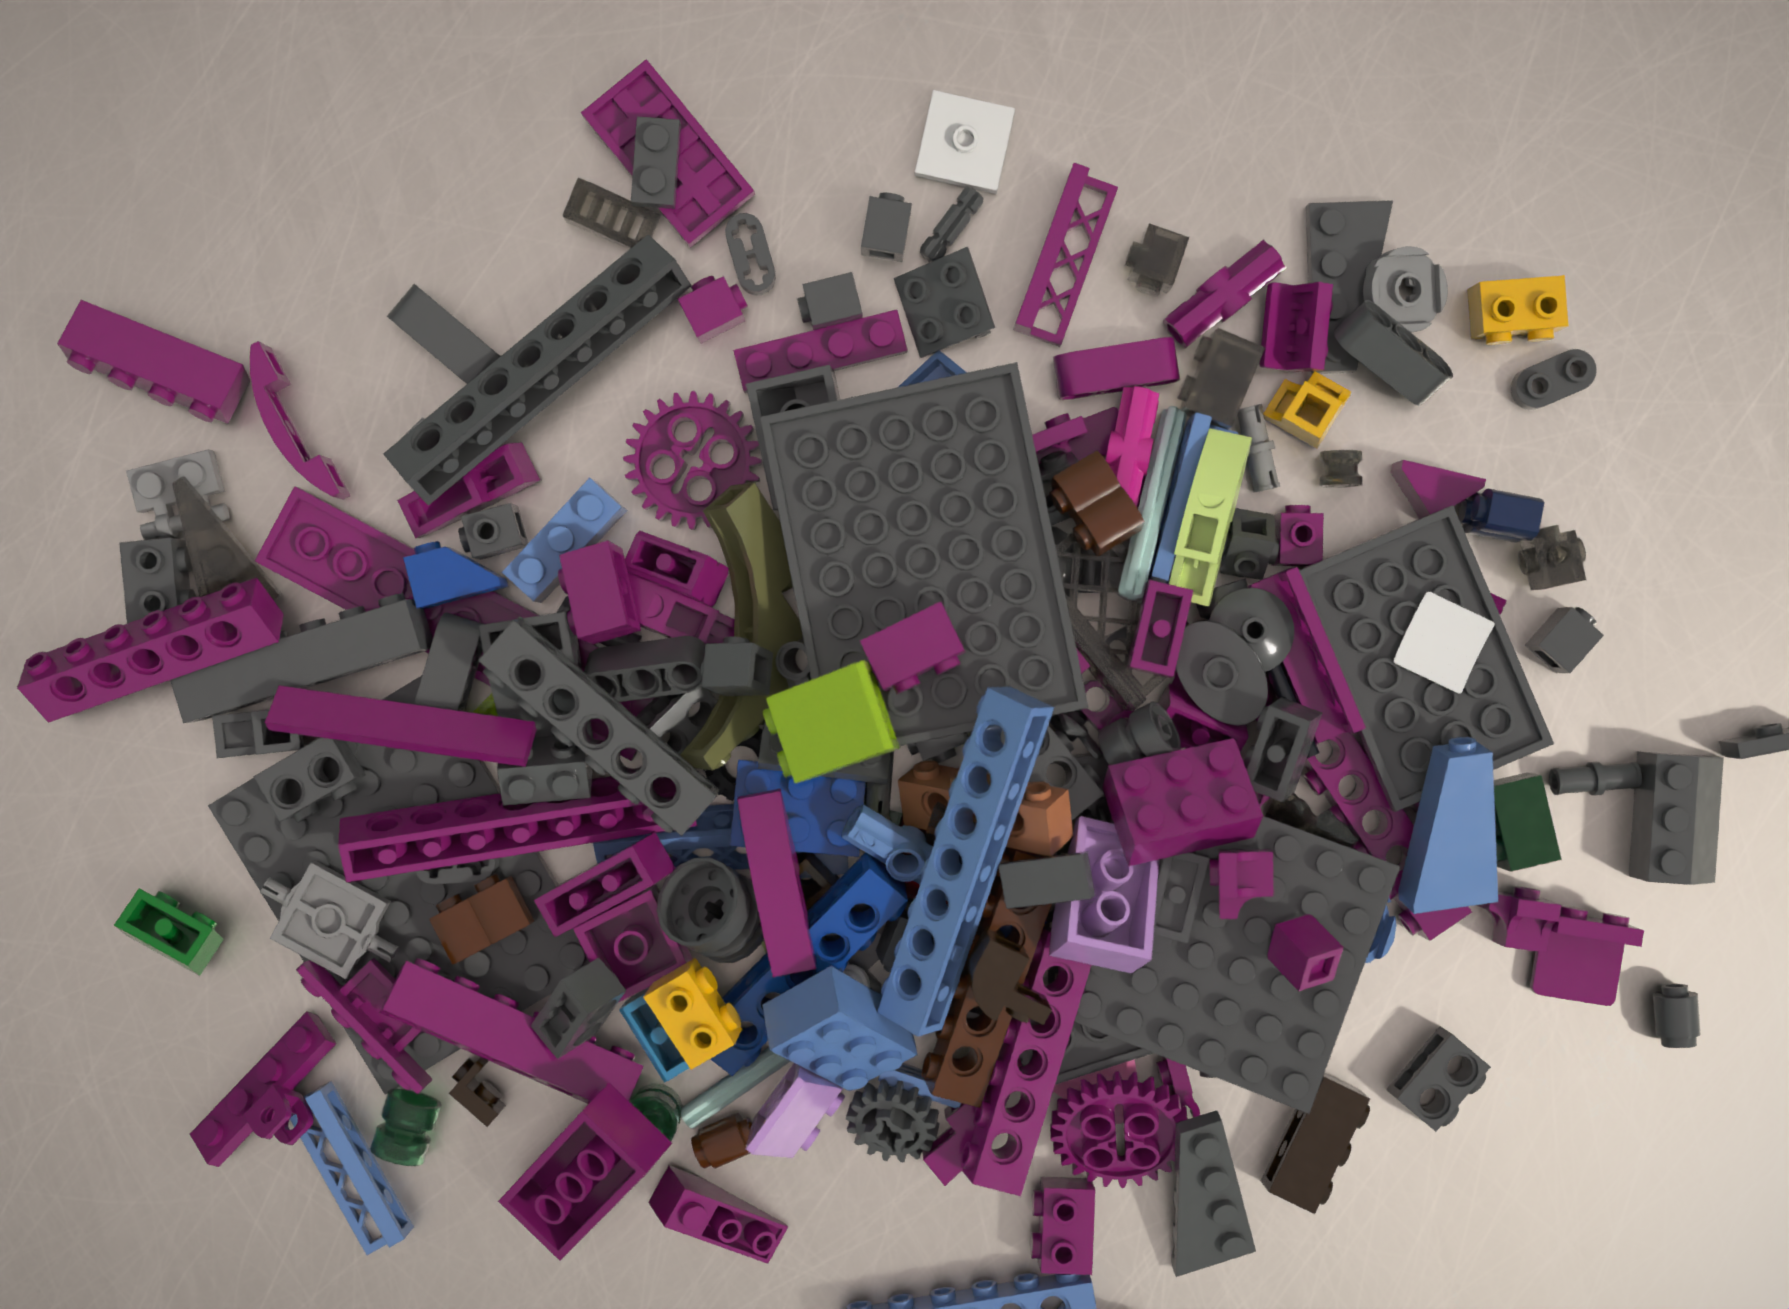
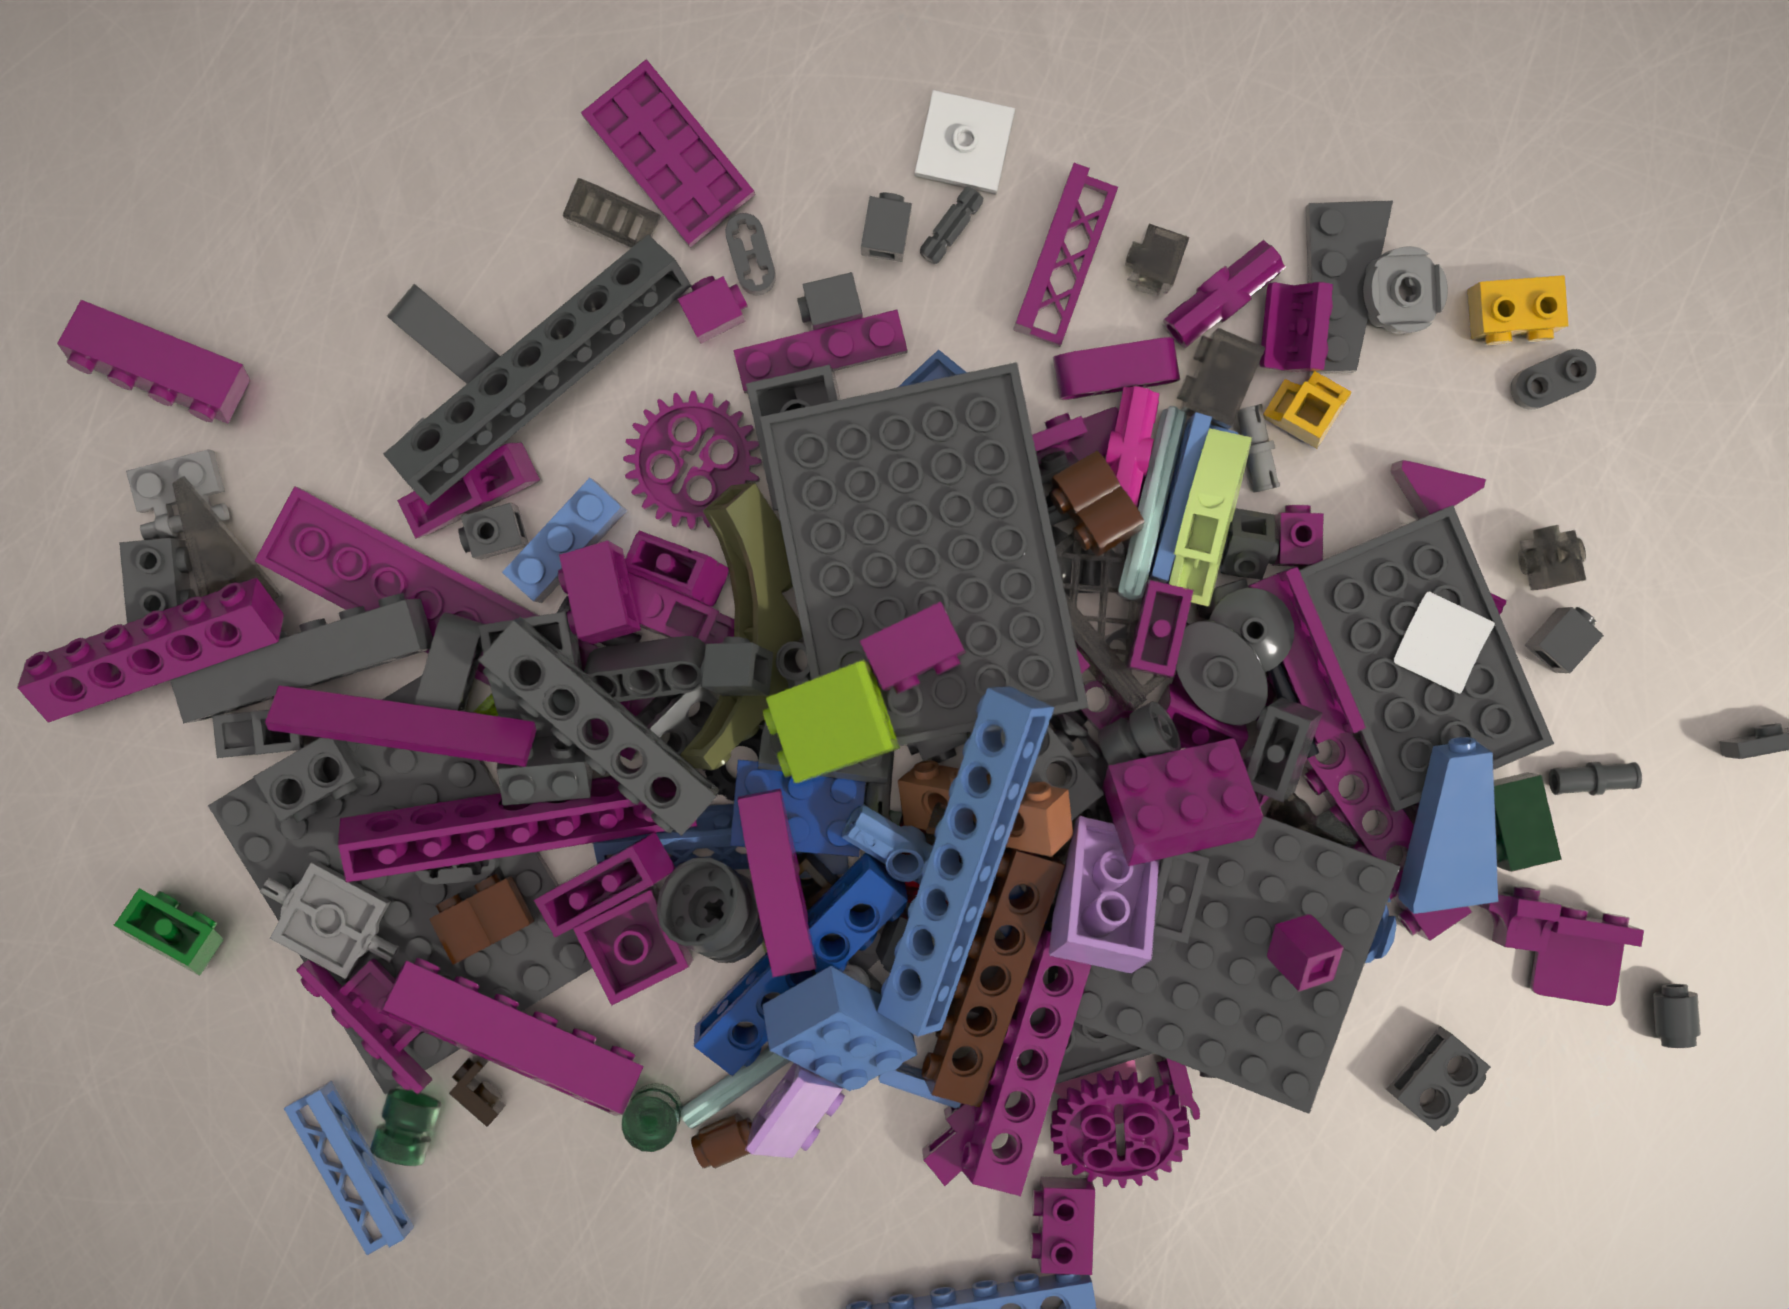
(266, 380): magenta slope -> none
(266, 1096): magenta plate -> none
(446, 575): blue slope -> none
(578, 1007): dark grey brick -> none
(585, 1171): magenta brick -> none
(653, 1037): dark azure brick -> none
(656, 162): dark grey plate -> none
(694, 1013): yellow brick -> none
(715, 1216): magenta slope -> none
(892, 1120): dark grey gear -> none
(944, 302): dark grey hinge -> none
(994, 978): dark brown brick -> none
(1047, 880): dark grey tile -> none
(1207, 1198): dark grey wing -> none
(1240, 877): magenta brick -> none
(1316, 1145): dark brown brick -> none
(1340, 468): clear smoke wheel -> none
(1393, 353): dark grey beam -> none
(1501, 515): dark blue brick -> none
(1676, 818): dark grey slope -> none

